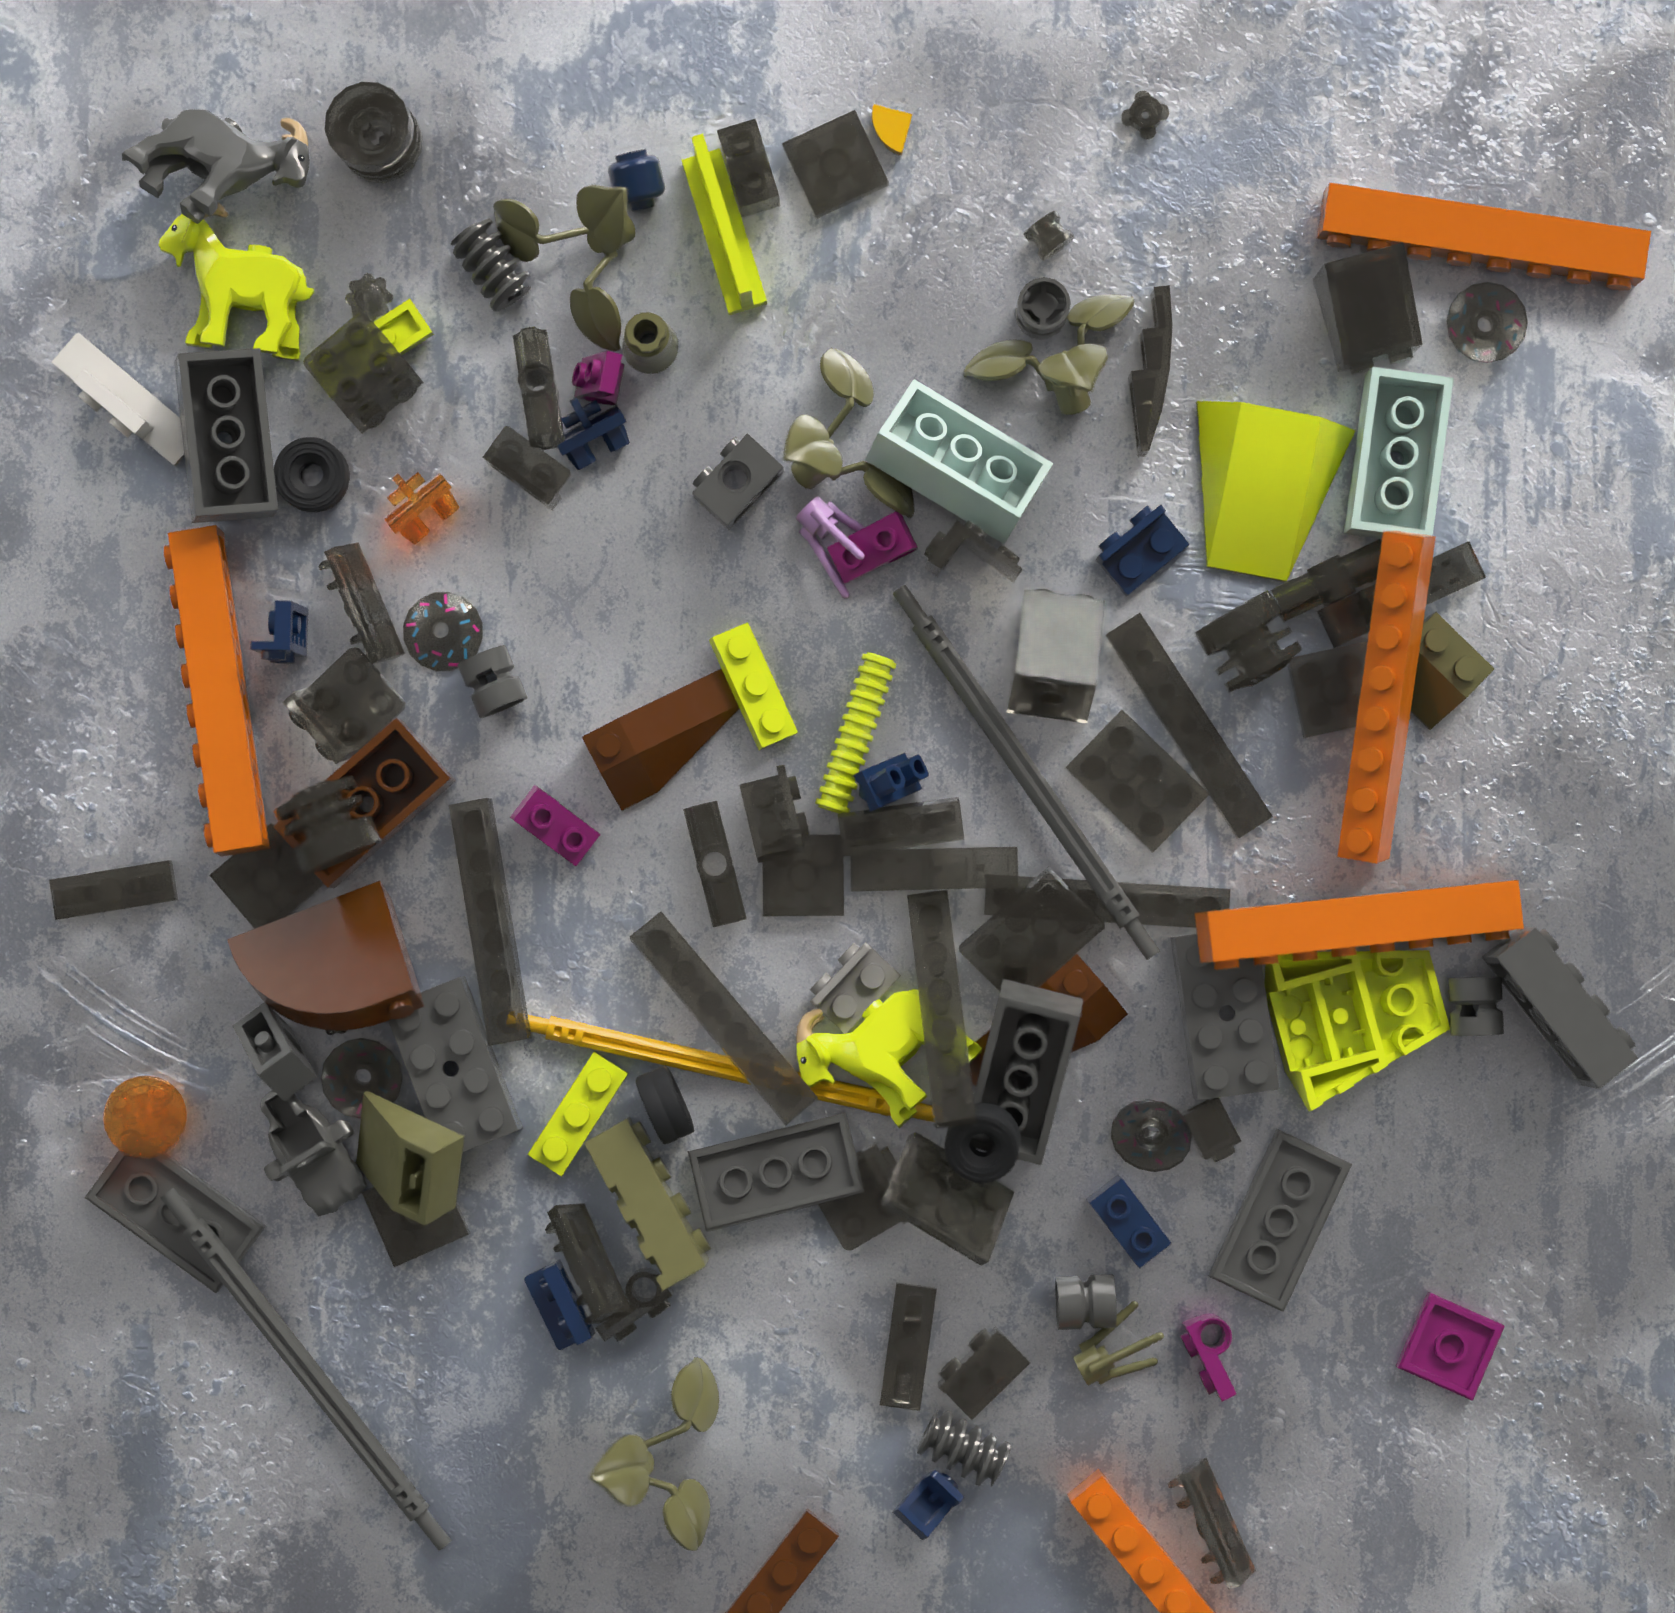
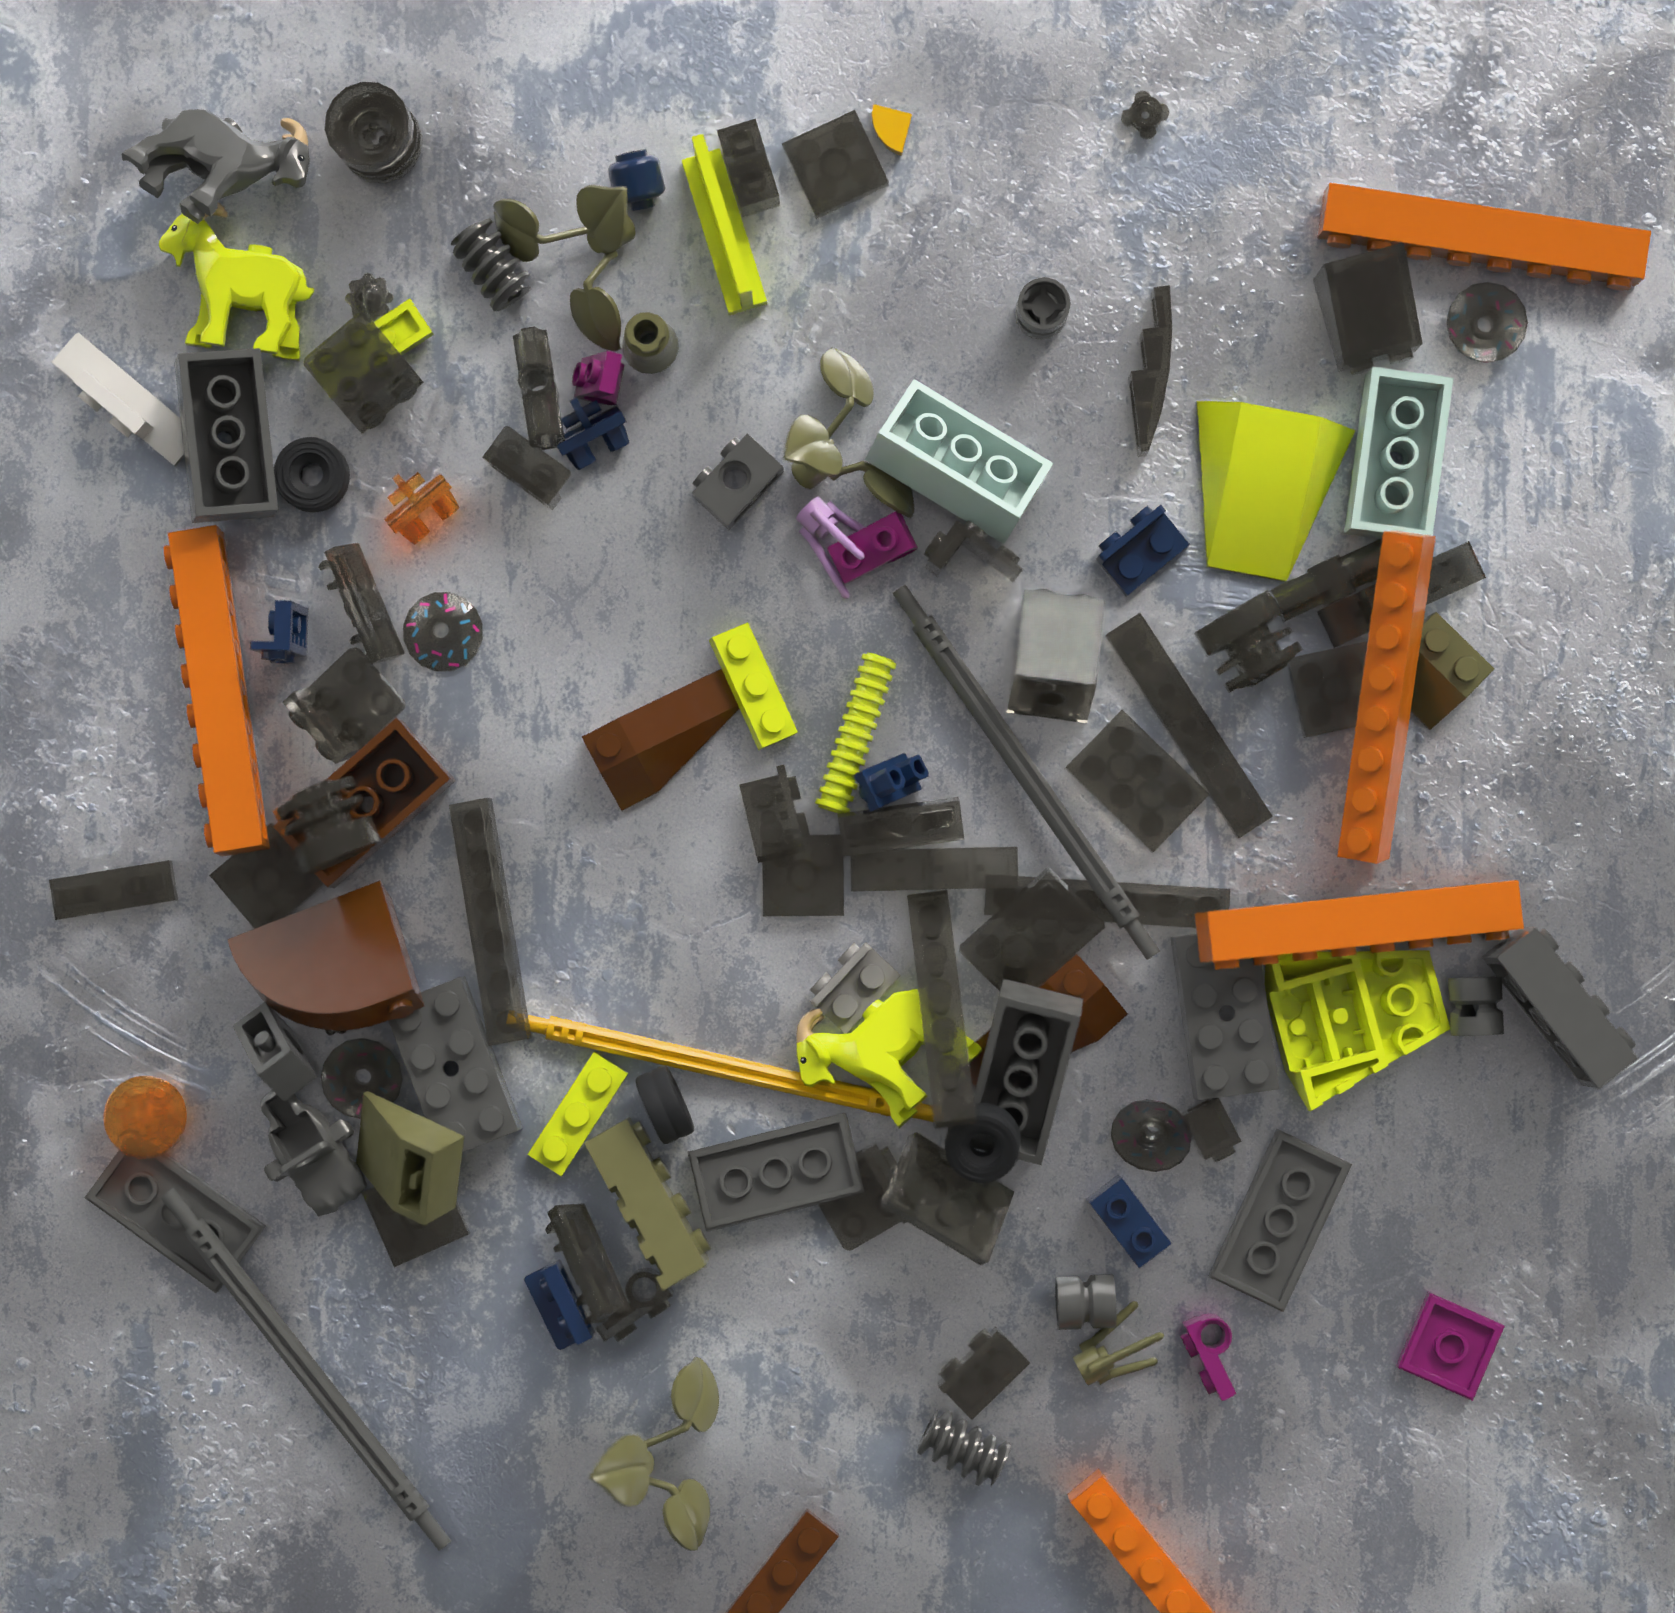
(498, 694): dark grey wheel -> none
(555, 825): magenta plate -> none
(709, 837): clear smoke piece -> none
(723, 1018): clear smoke plate -> none
(908, 1346): clear smoke plate -> none
(928, 1503): dark blue bracket -> none
(1048, 235): clear smoke wheel -> none
(1069, 372): olive plant -> none
(1214, 1524): clear smoke plate -> none

